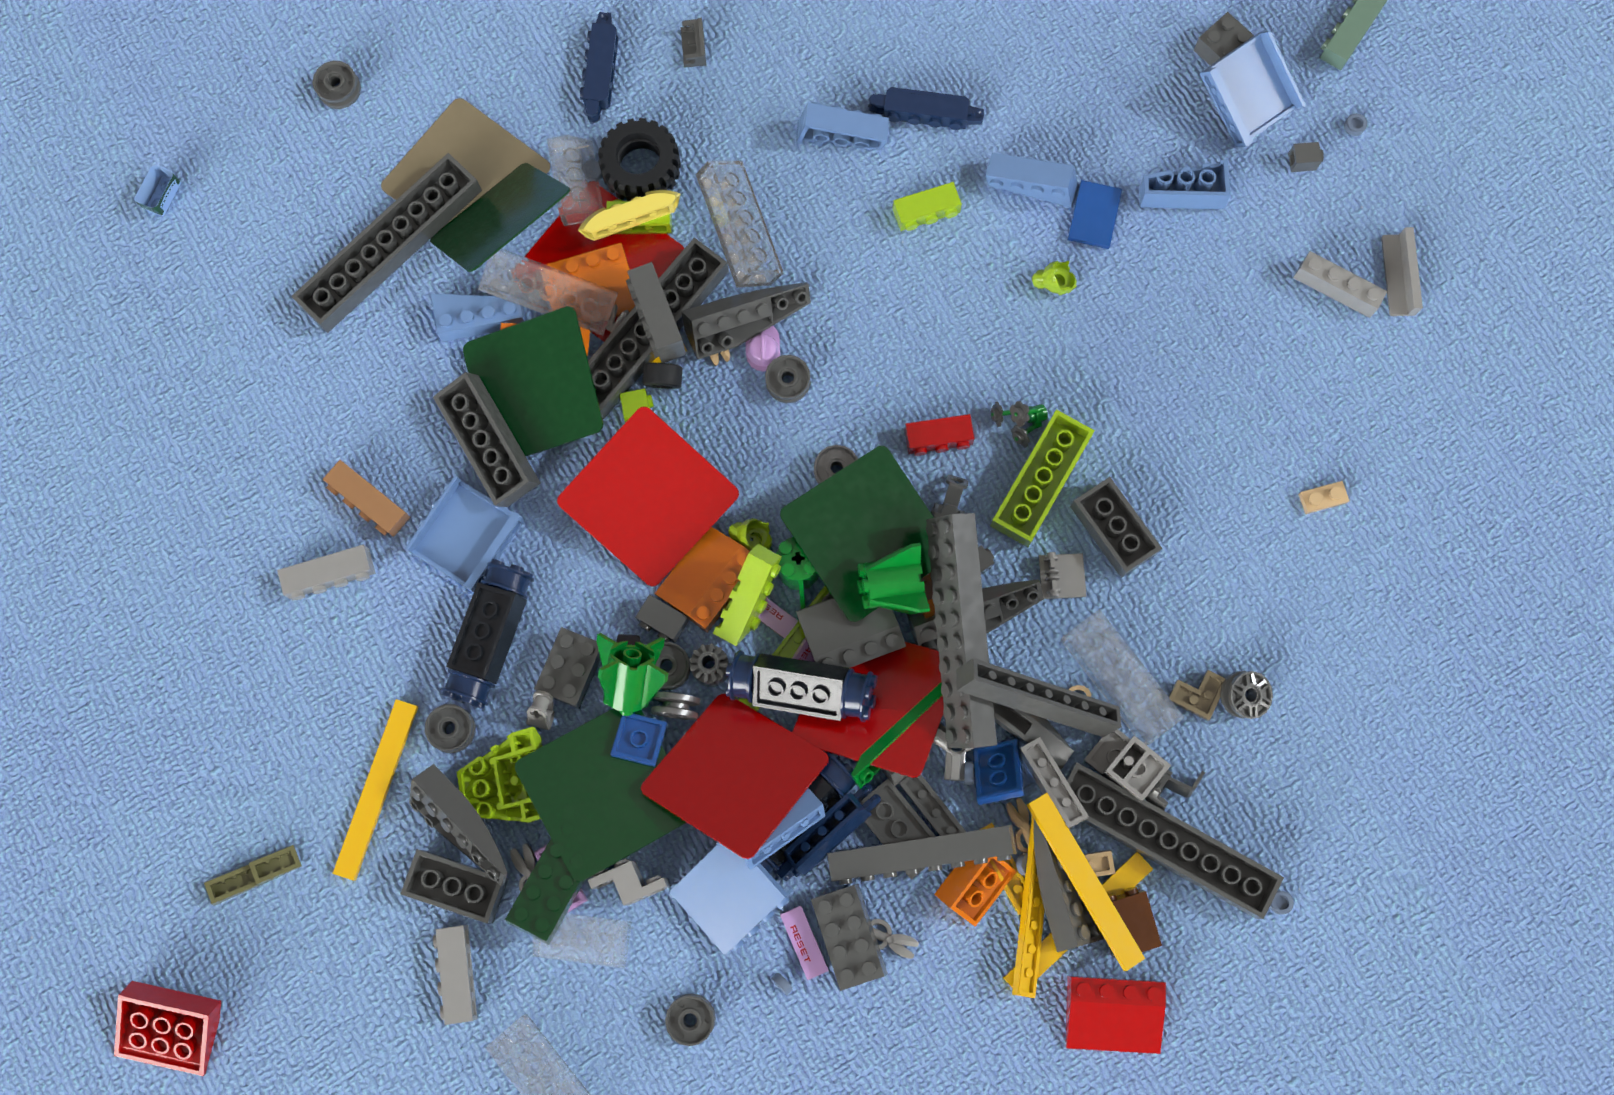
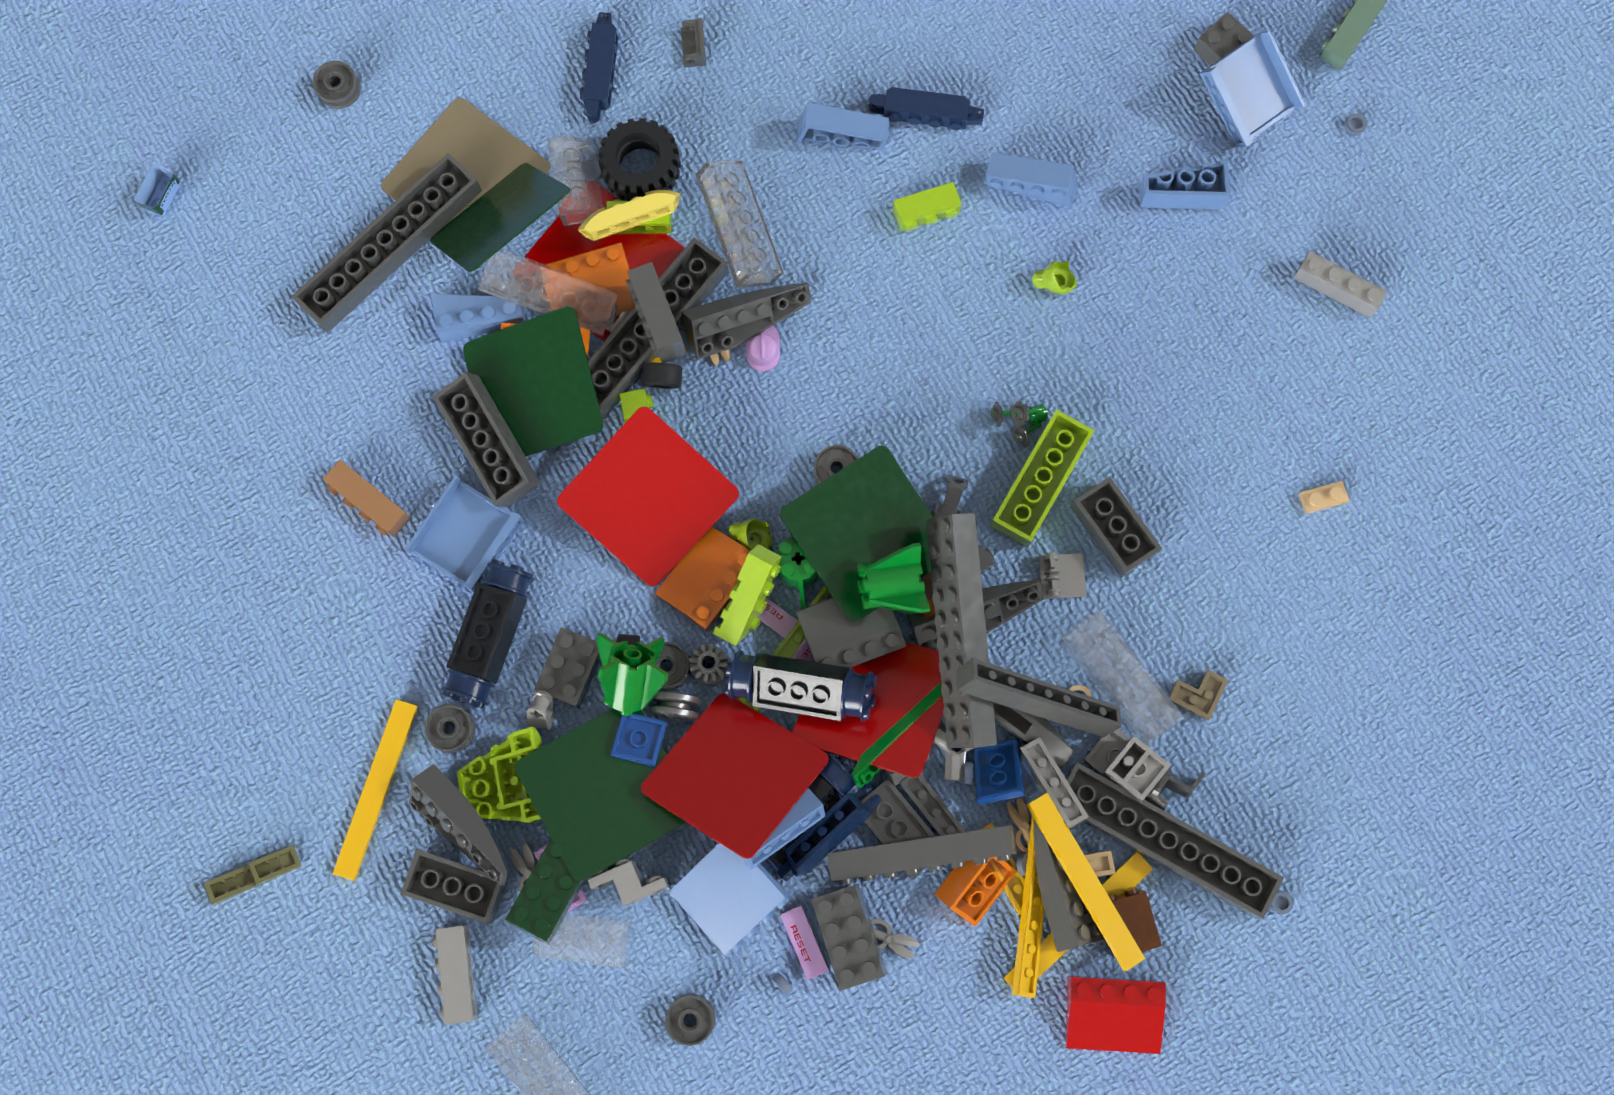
(166, 1027): red slope -> none
(326, 572): light grey brick -> none
(661, 619): dark grey brick -> none
(784, 366): dark grey wheel -> none
(939, 434): red brick -> none
(1094, 214): blue tile -> none
(1258, 698): dark grey wheel -> none
(1305, 157): dark grey brick -> none
(1402, 273): light grey panel -> none

